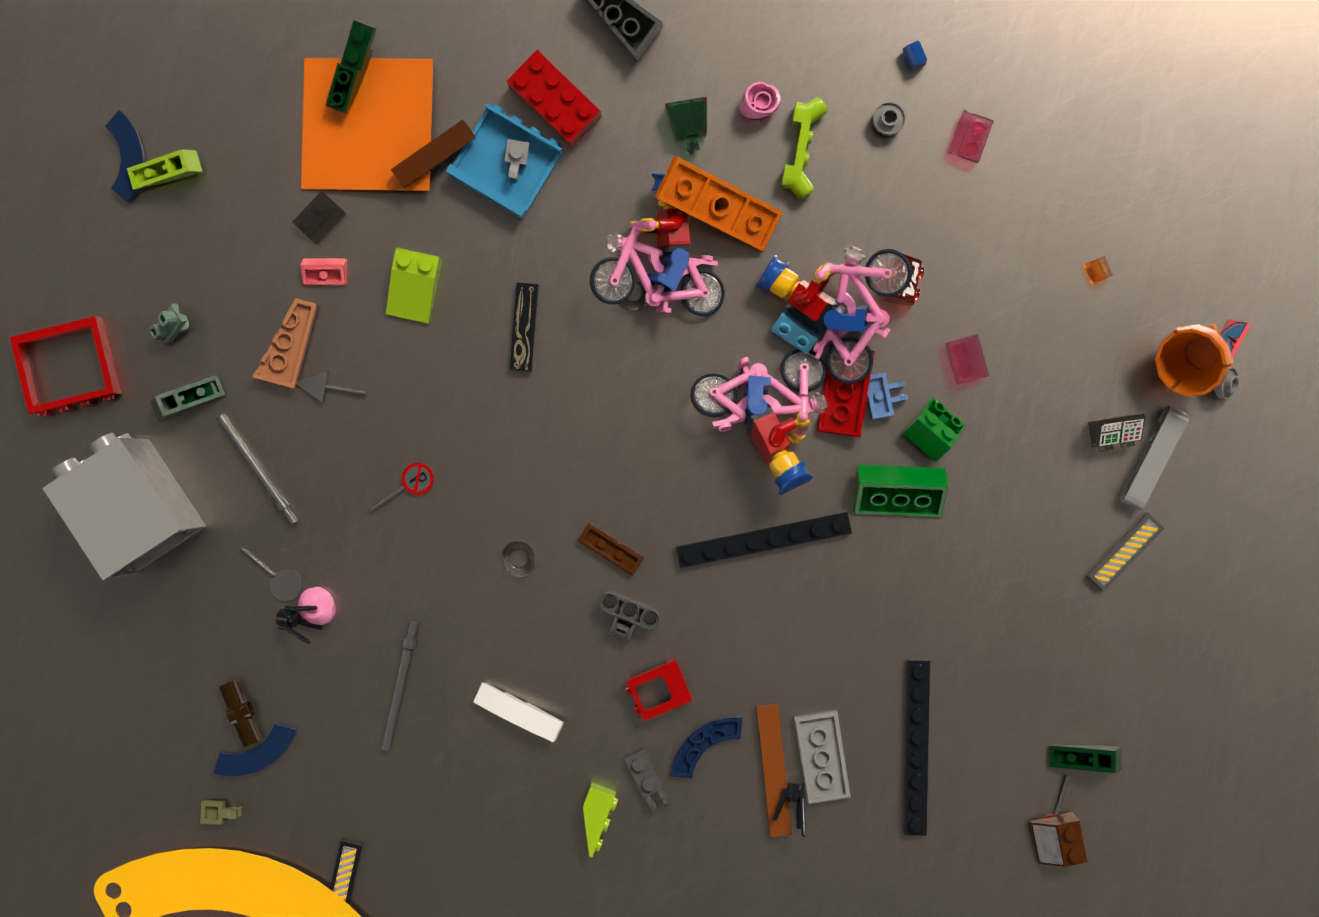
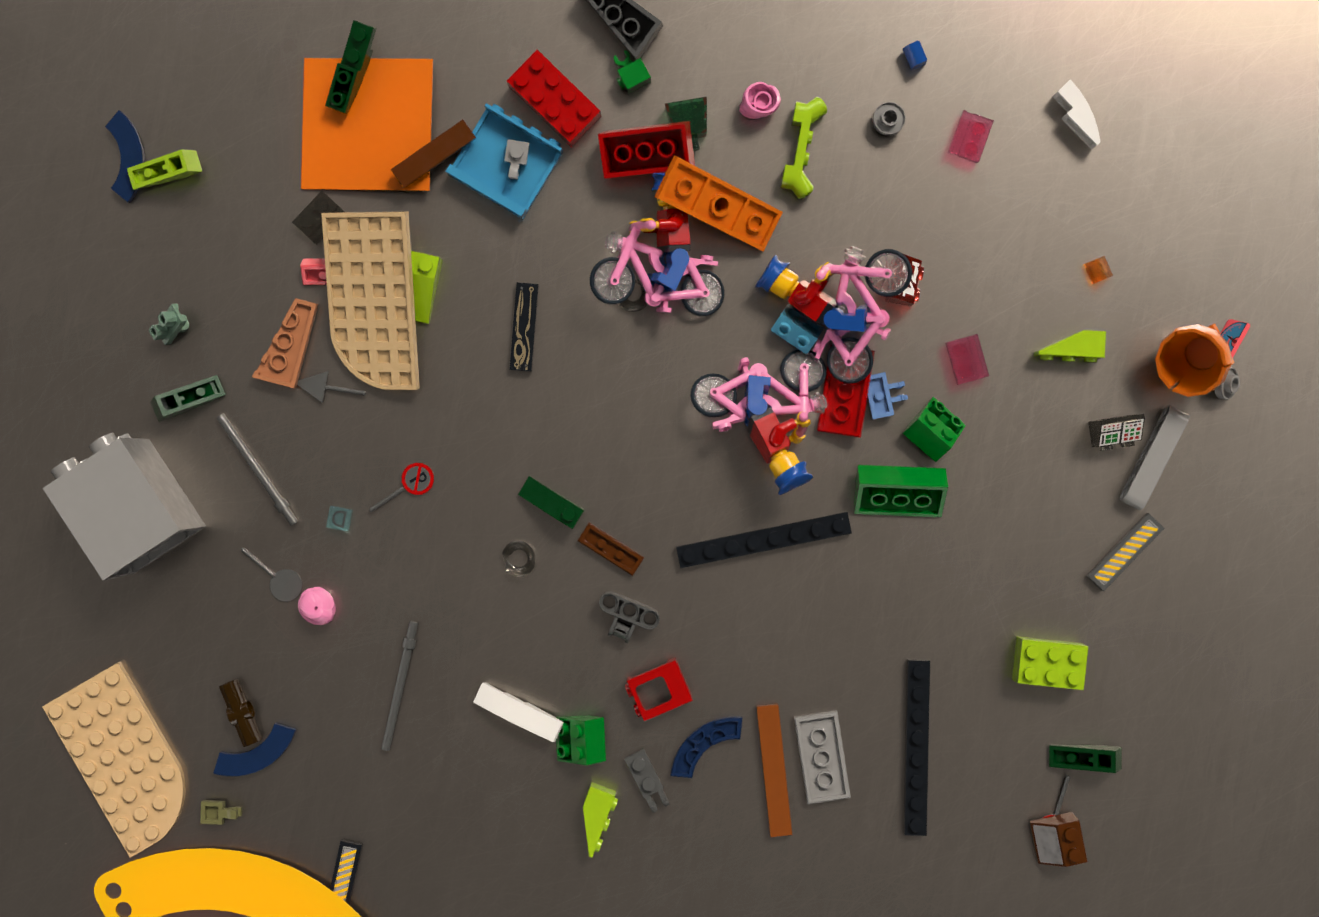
(105, 357): red window -> none
(121, 756): none -> tan plate
(288, 618): black plant -> none
(339, 518): none -> clear light blue tile
(372, 296): none -> tan plate
(551, 502): none -> dark green slope
(581, 740): none -> green slope
(631, 74): none -> green brick
(644, 149): none -> red brick
(796, 794): black plant -> none
(1050, 663): none -> lime brick
(1078, 115): none -> white slope
(1083, 344): none -> lime slope

